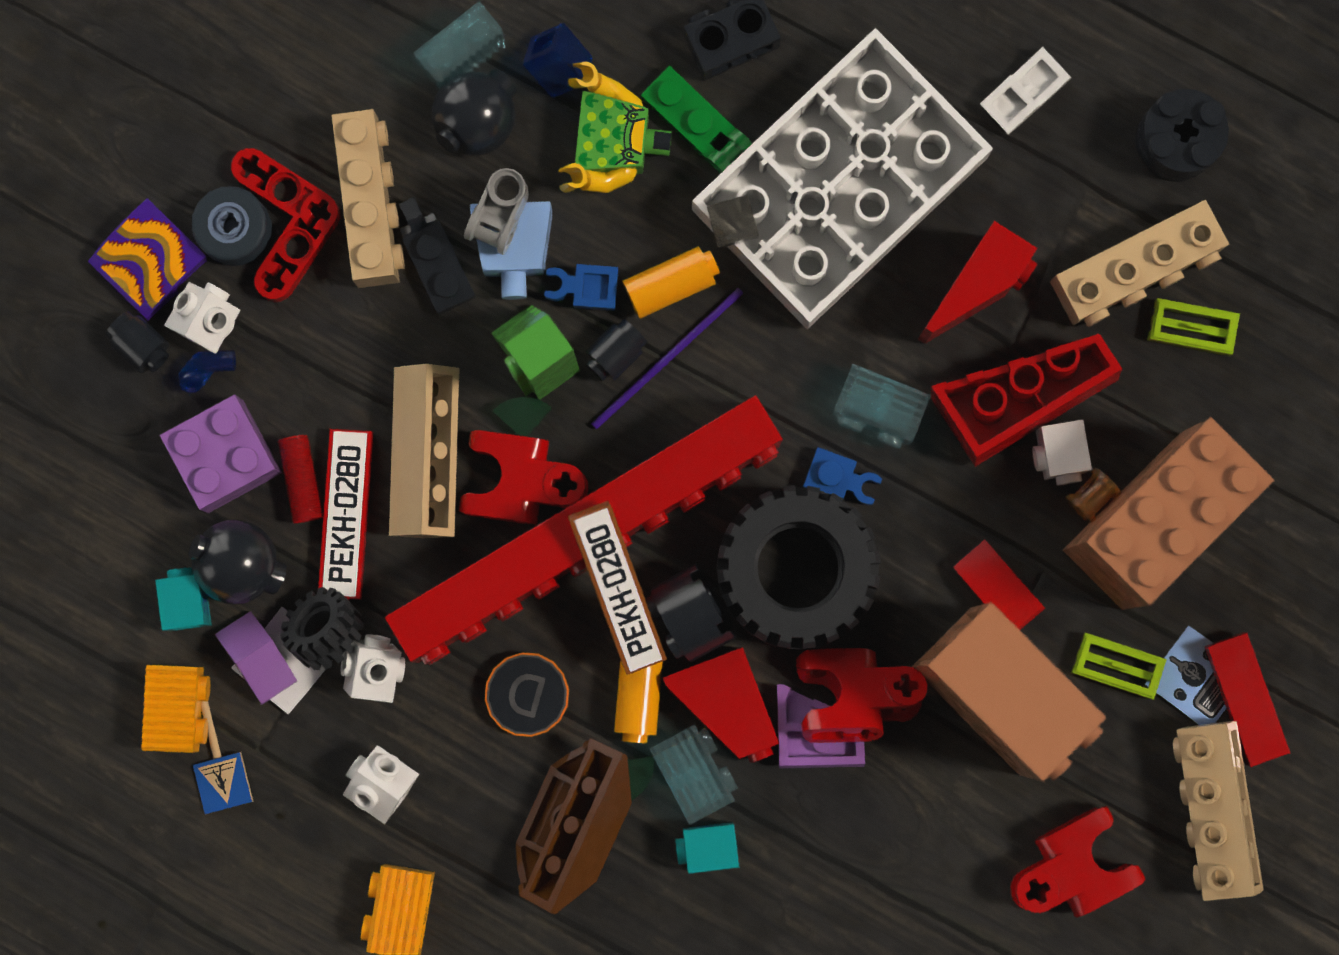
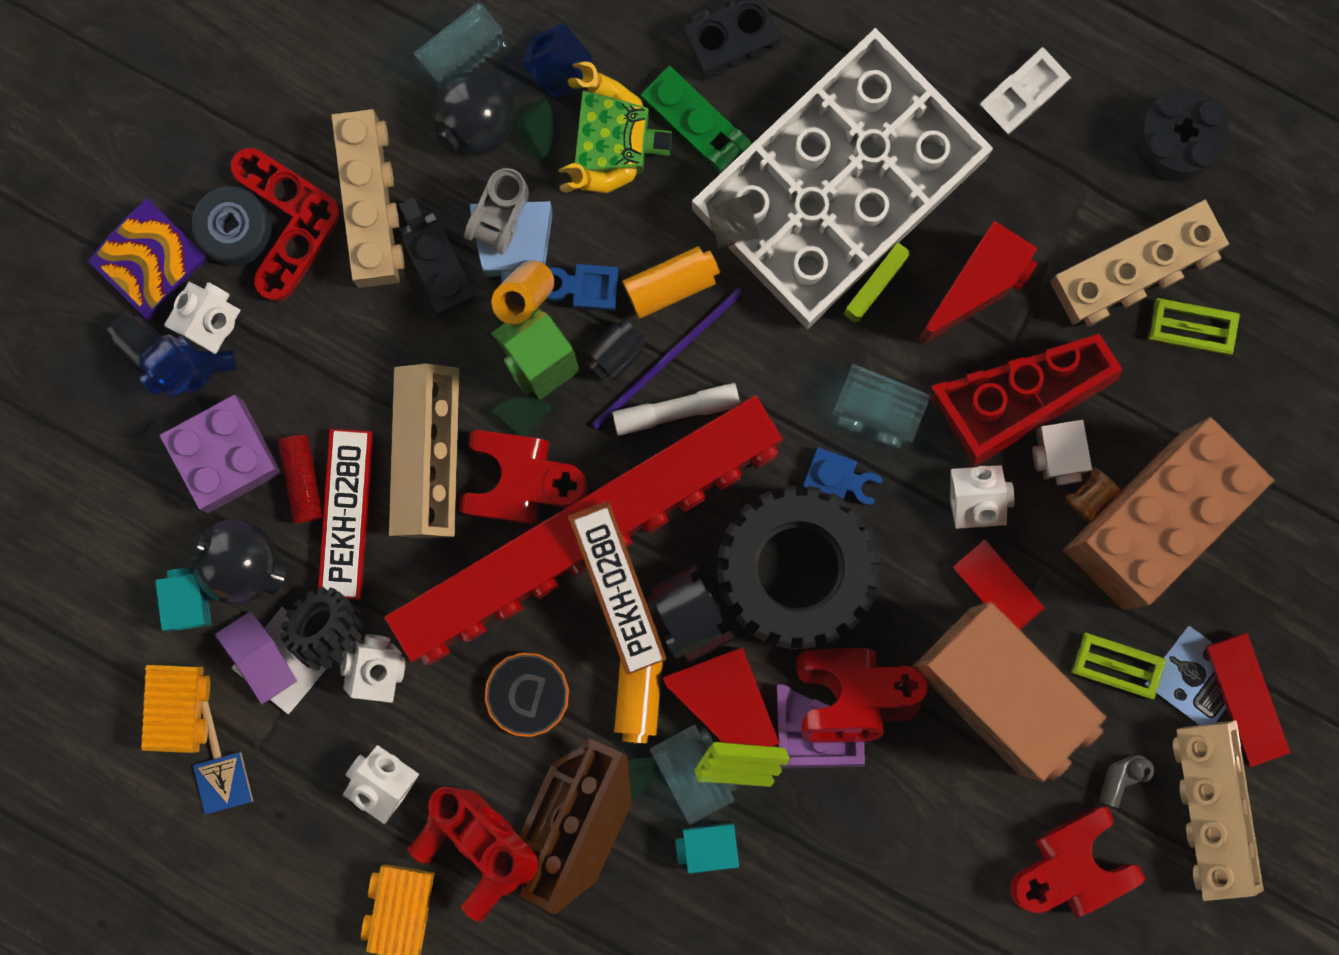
(170, 366): none -> clear blue head
(482, 838): none -> red piece
(522, 292): none -> light orange brick
(537, 128): none -> clear green tile
(701, 403): none -> white piece
(741, 764): none -> lime tile
(877, 283): none -> lime tile
(980, 496): none -> white brick
(1122, 774): none -> dark grey arm

